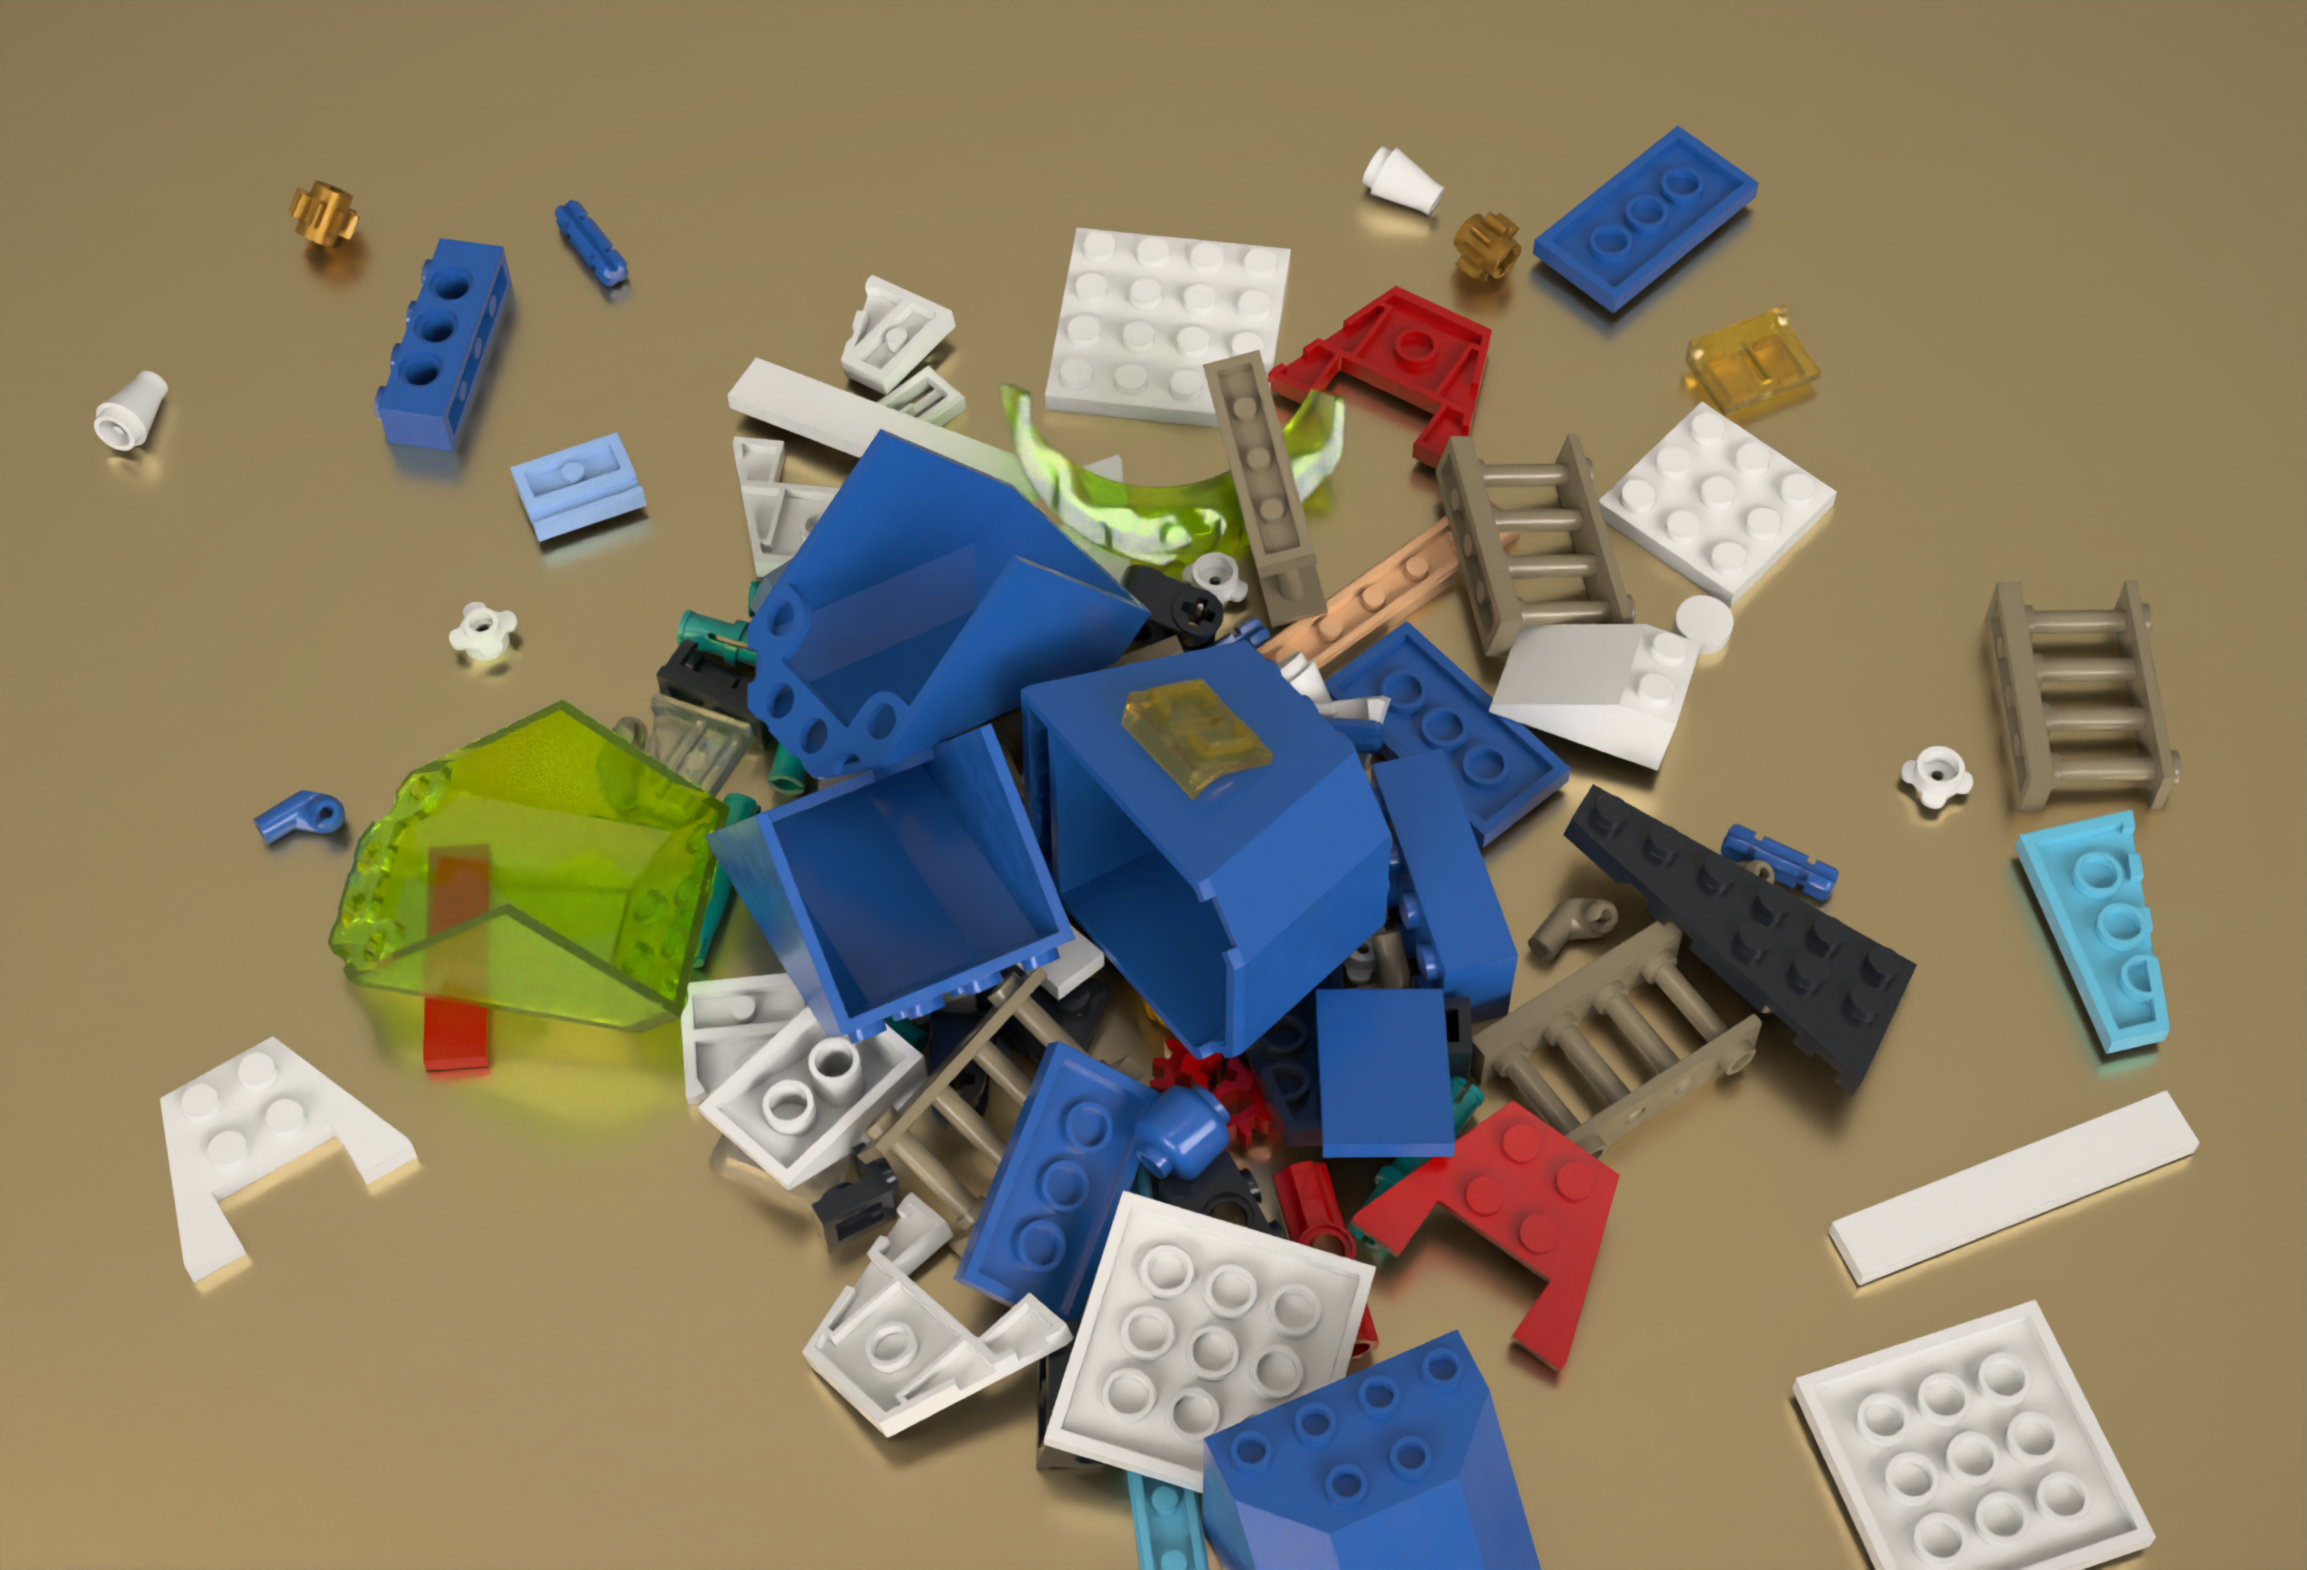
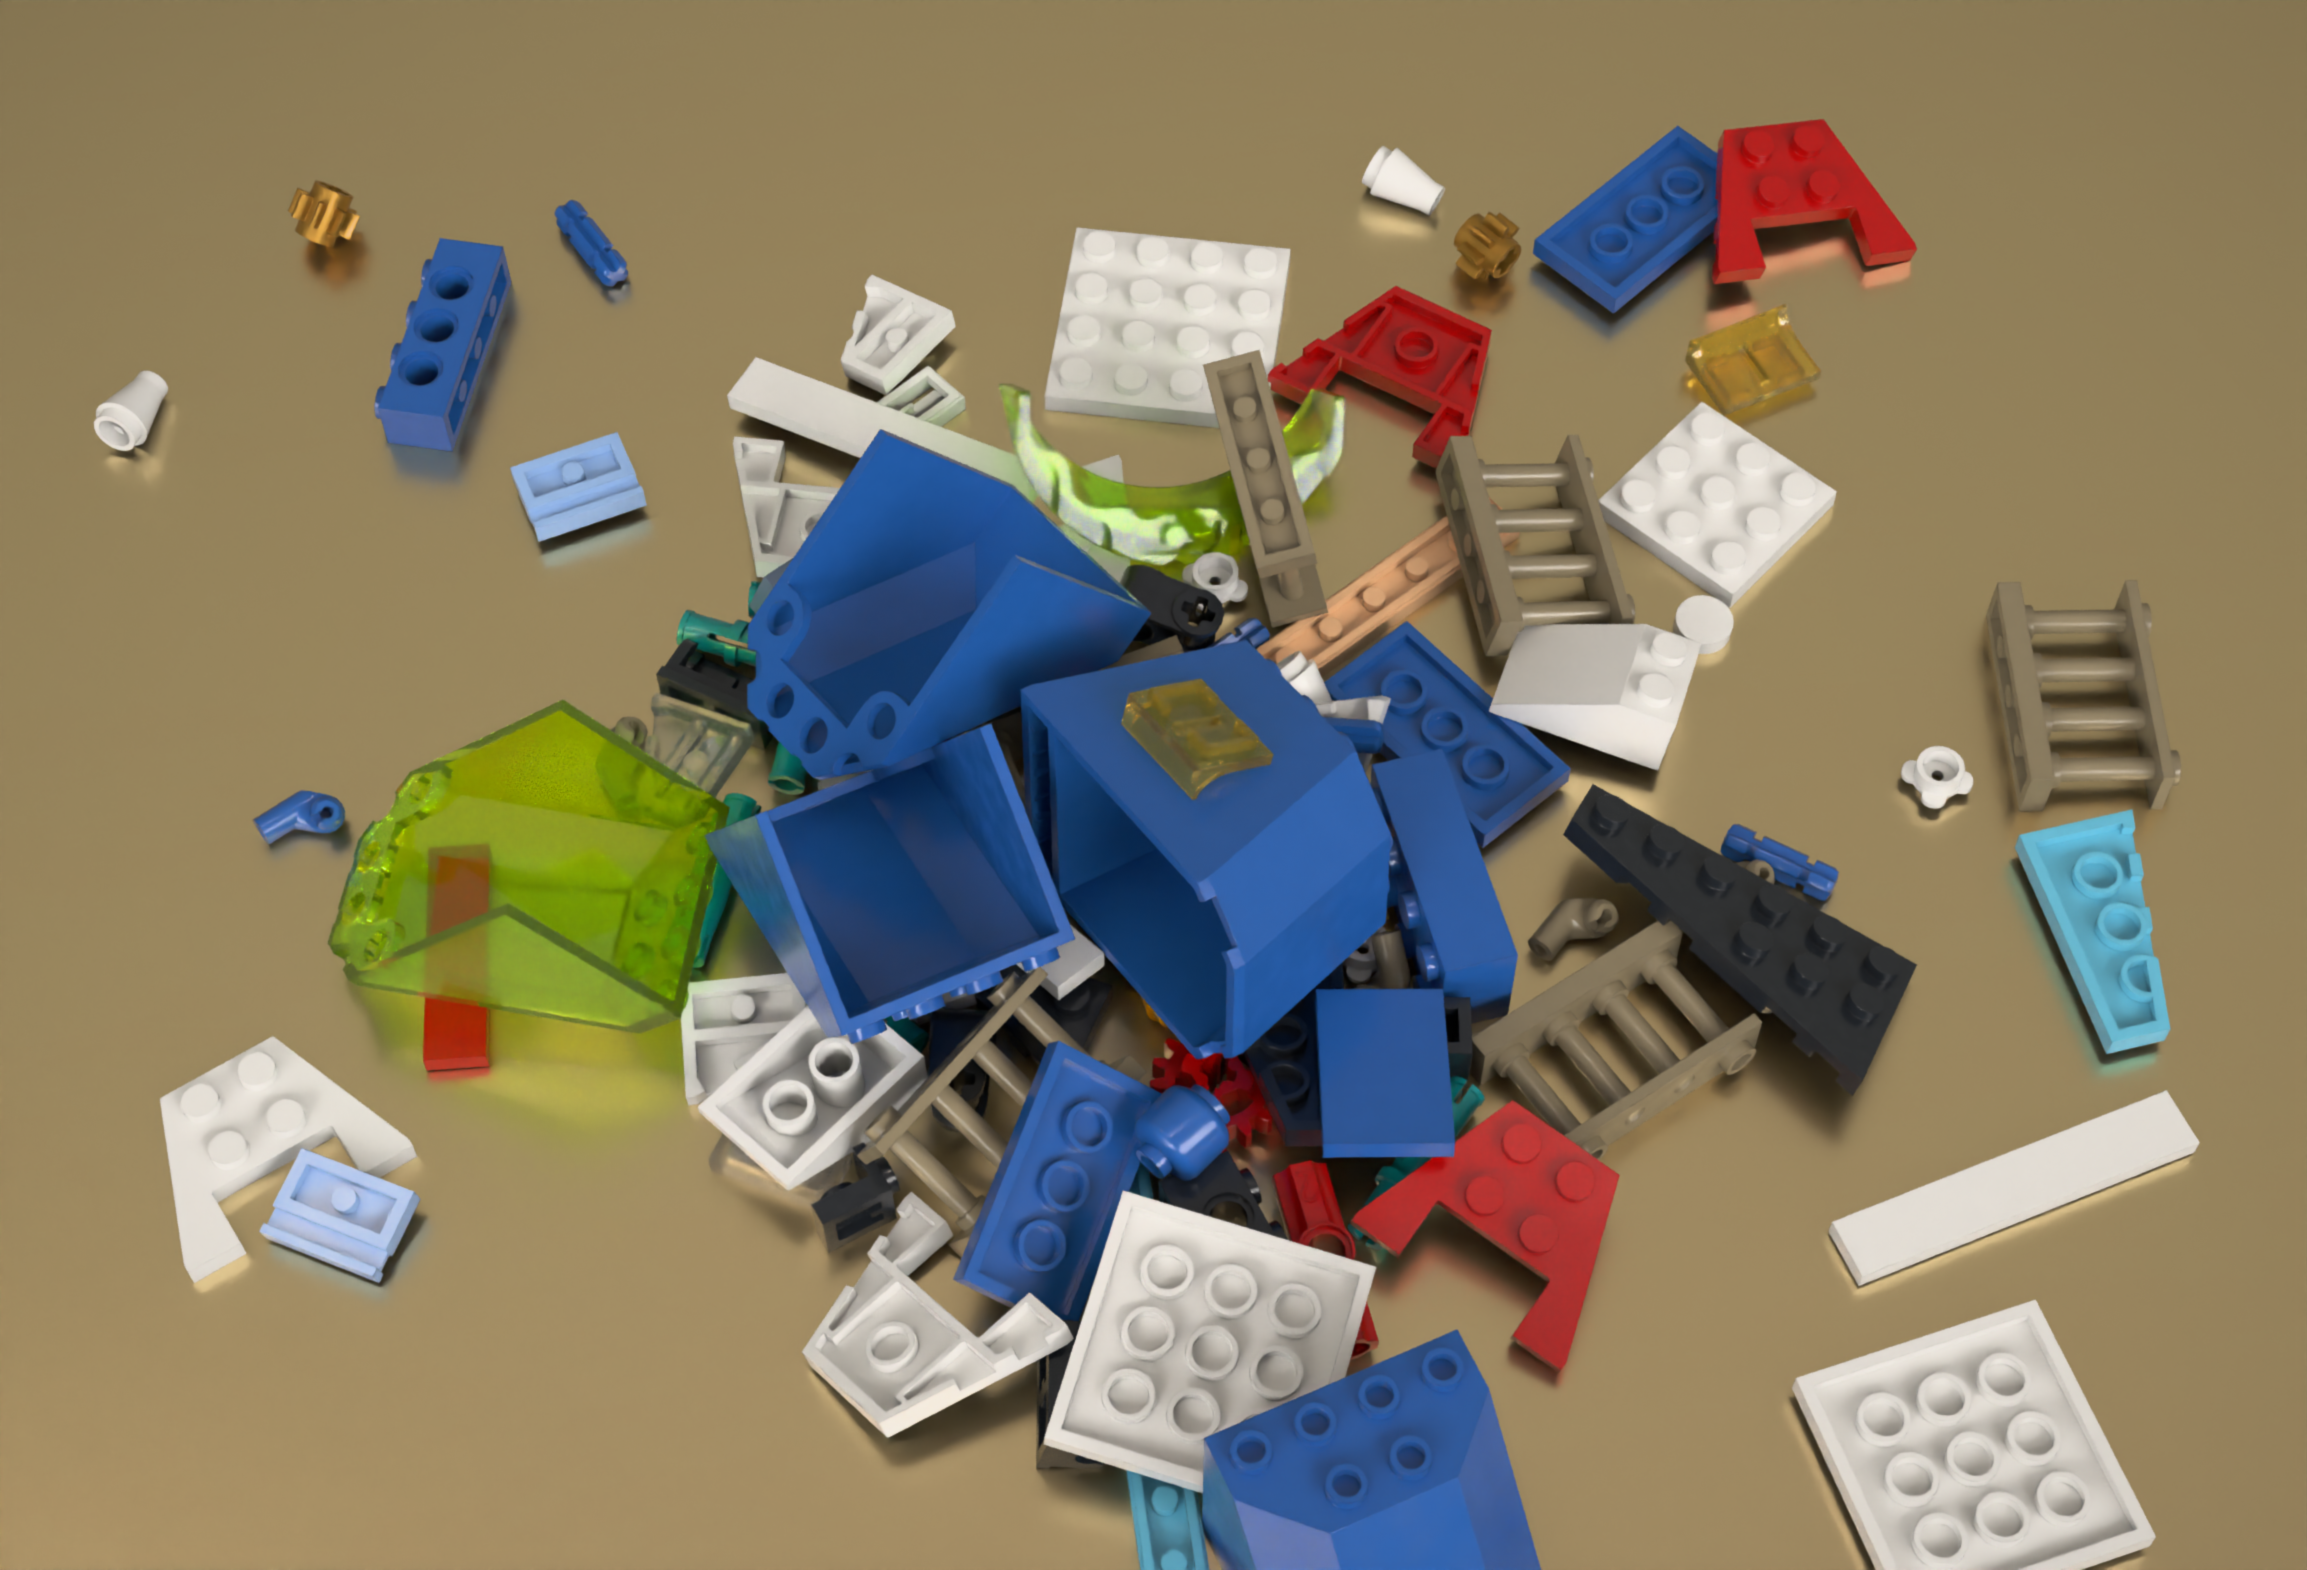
(340, 1215): none -> light blue plate
(488, 643): white plate -> none
(1793, 178): none -> red wing

